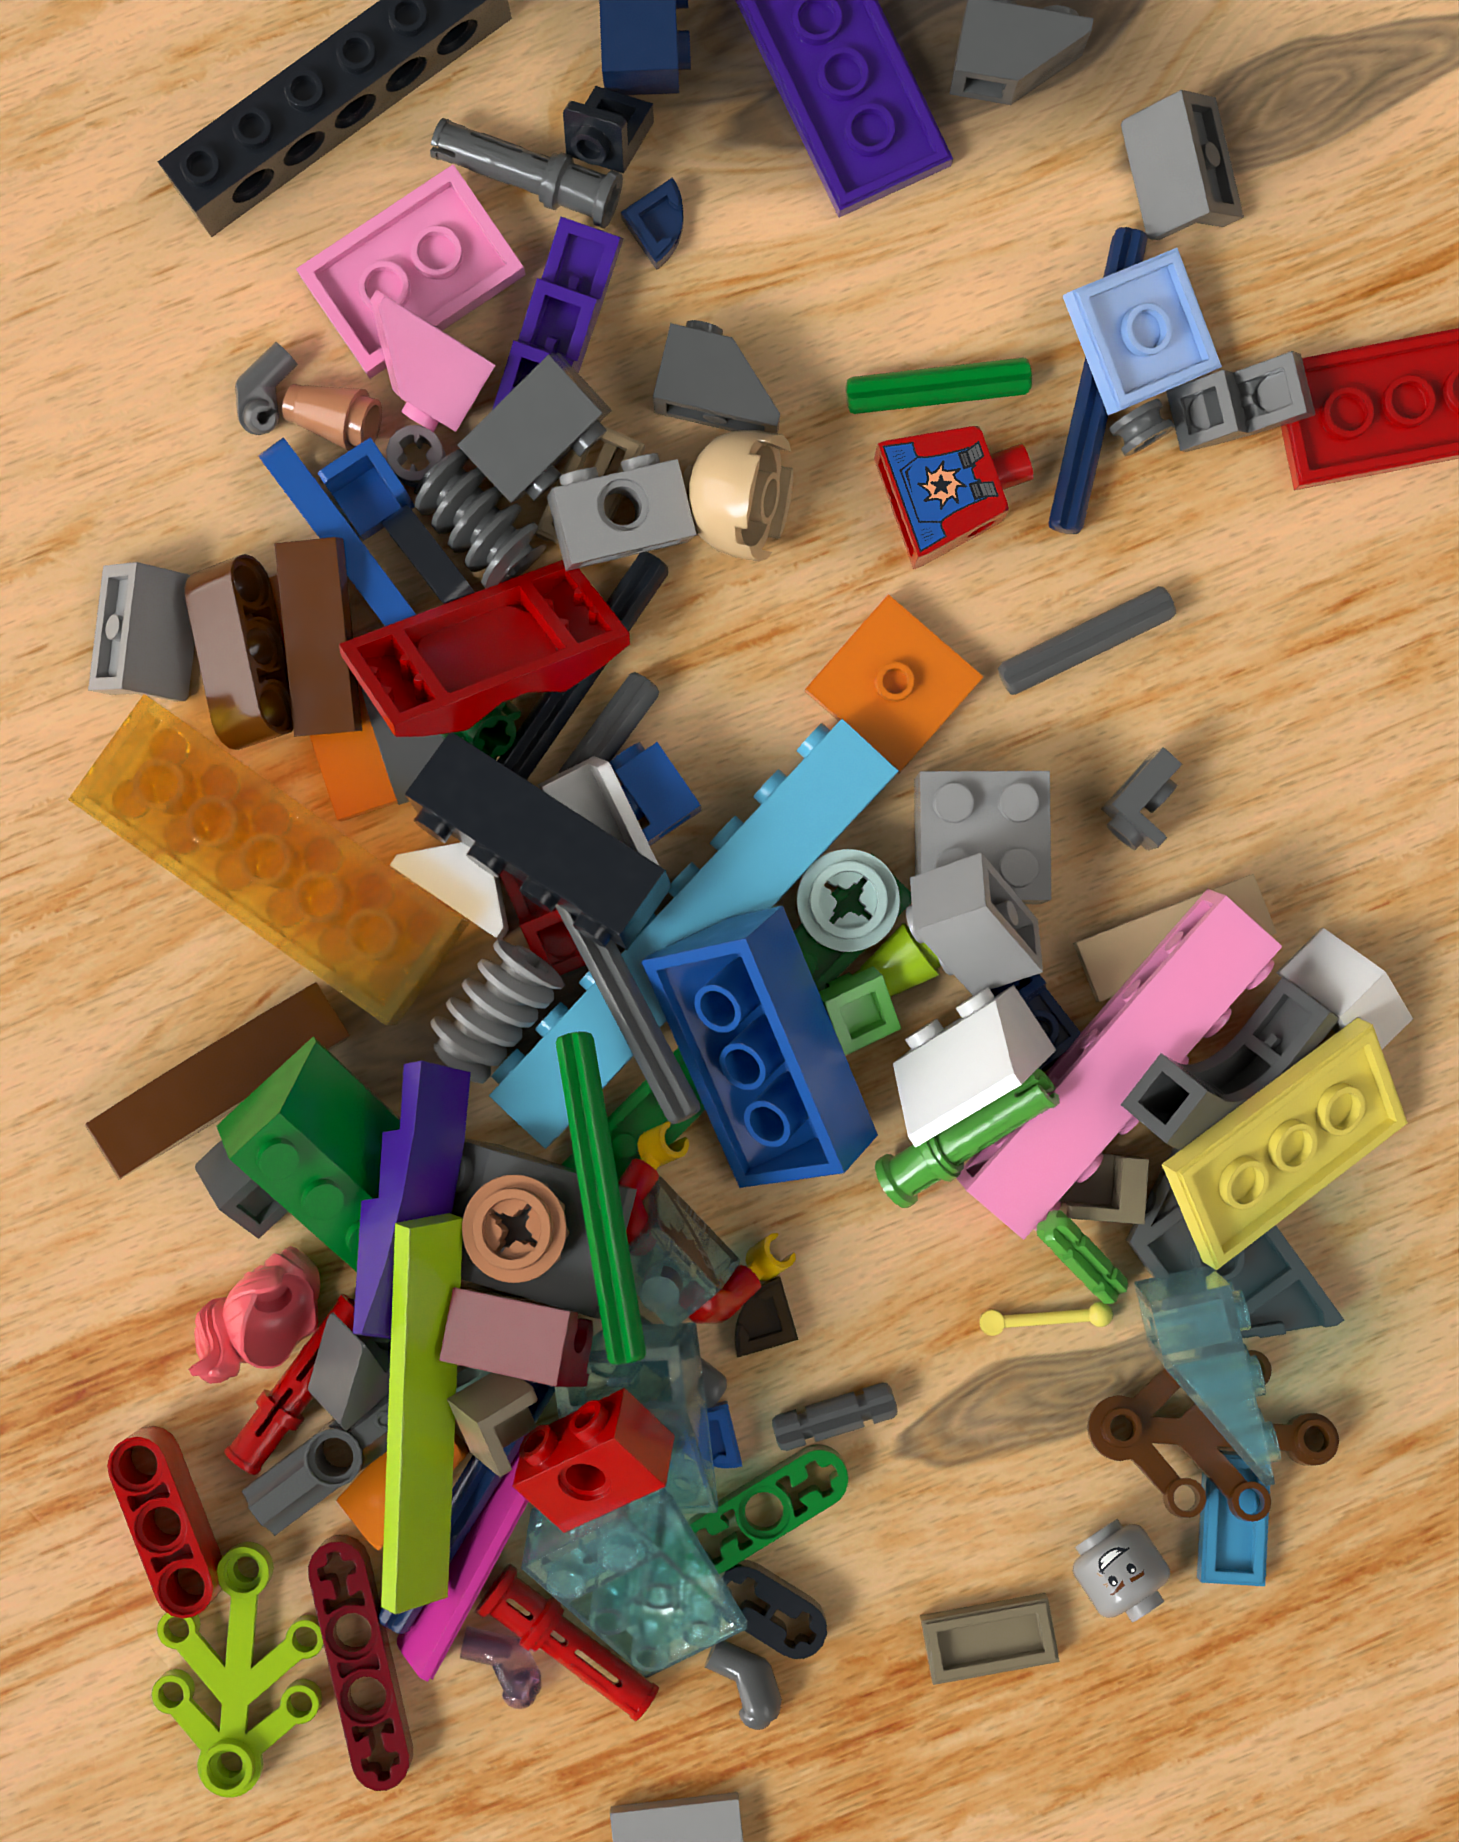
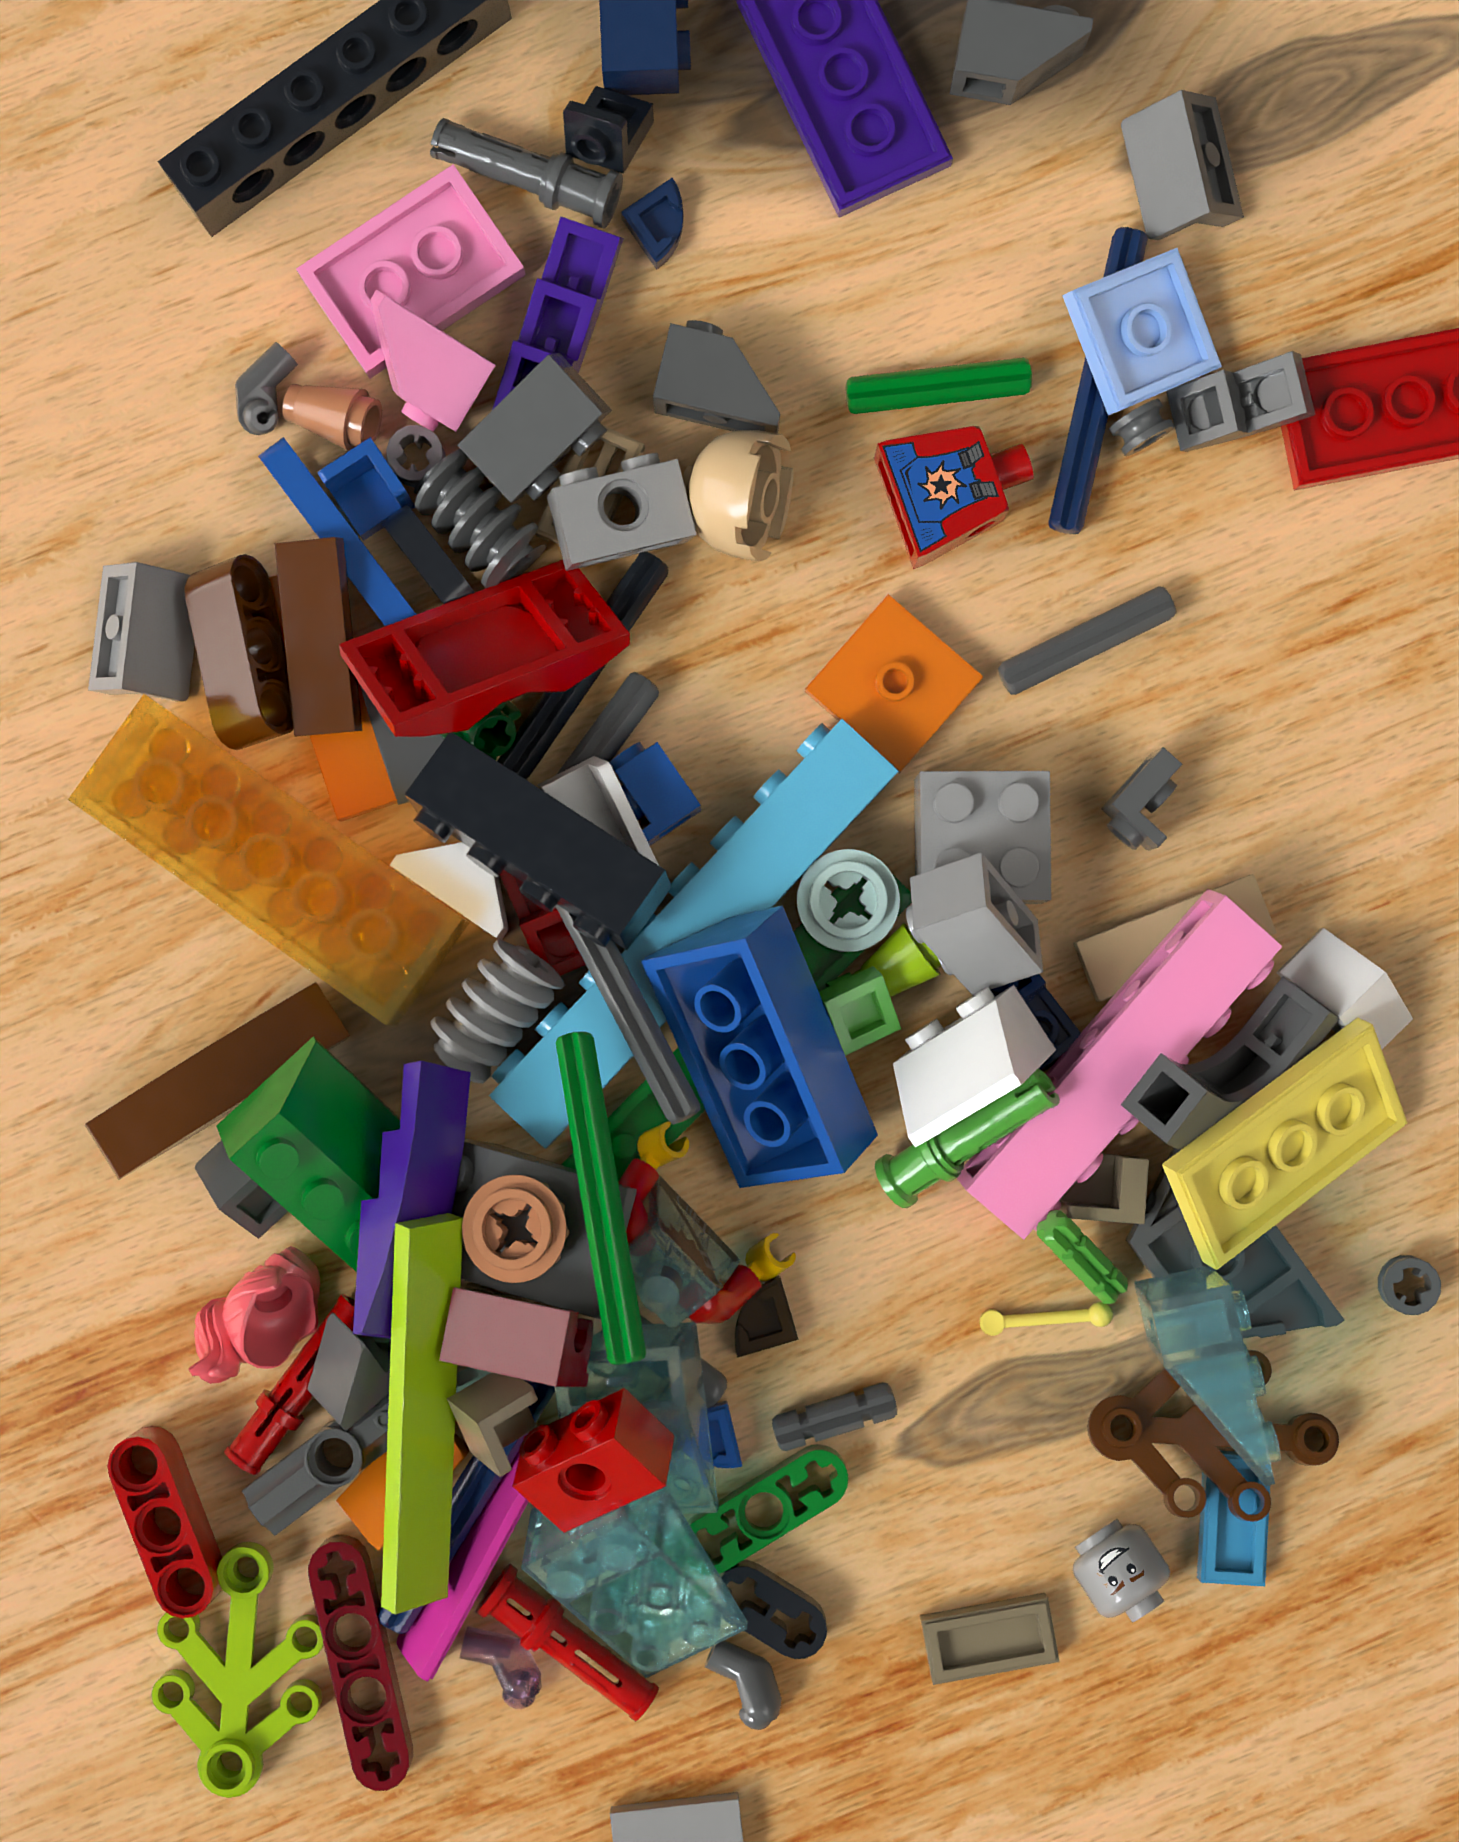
(1424, 1296): none -> dark grey bush

